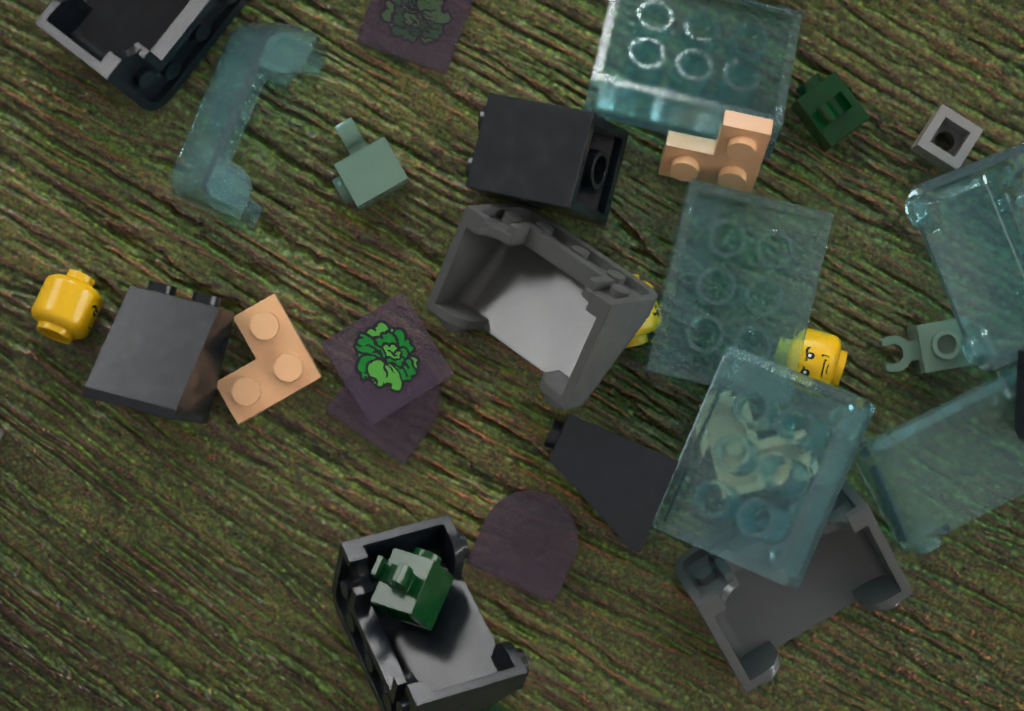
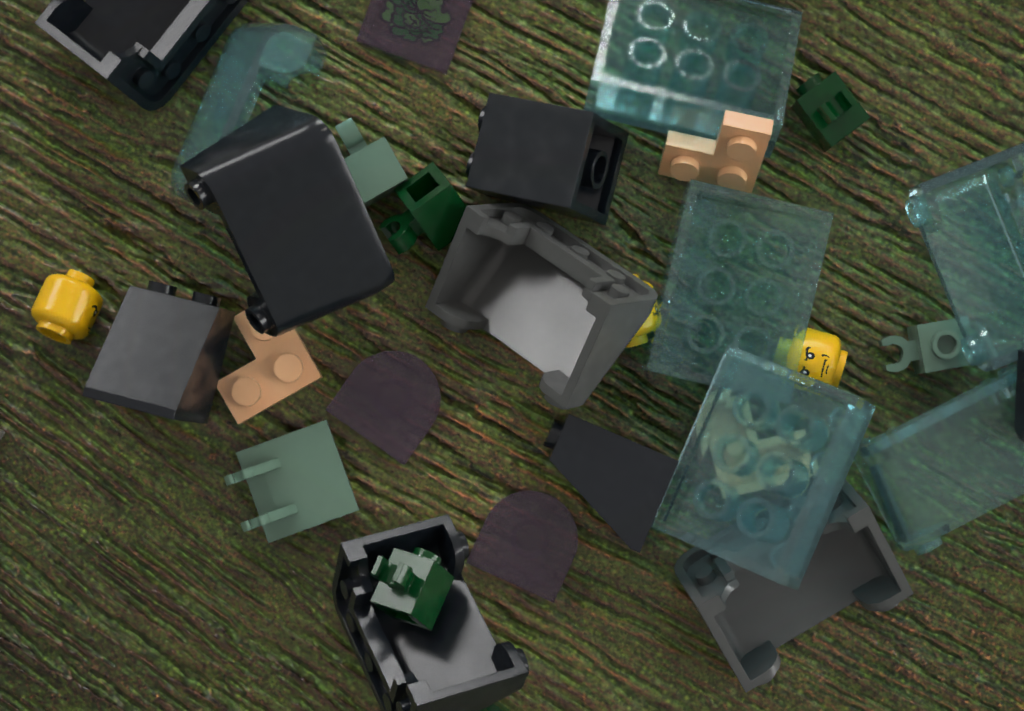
(290, 218): none -> black windscreen
(295, 482): none -> sand green plate
(387, 359): clear purple tile -> none
(432, 210): none -> dark green brick
(958, 129): light grey plate -> none

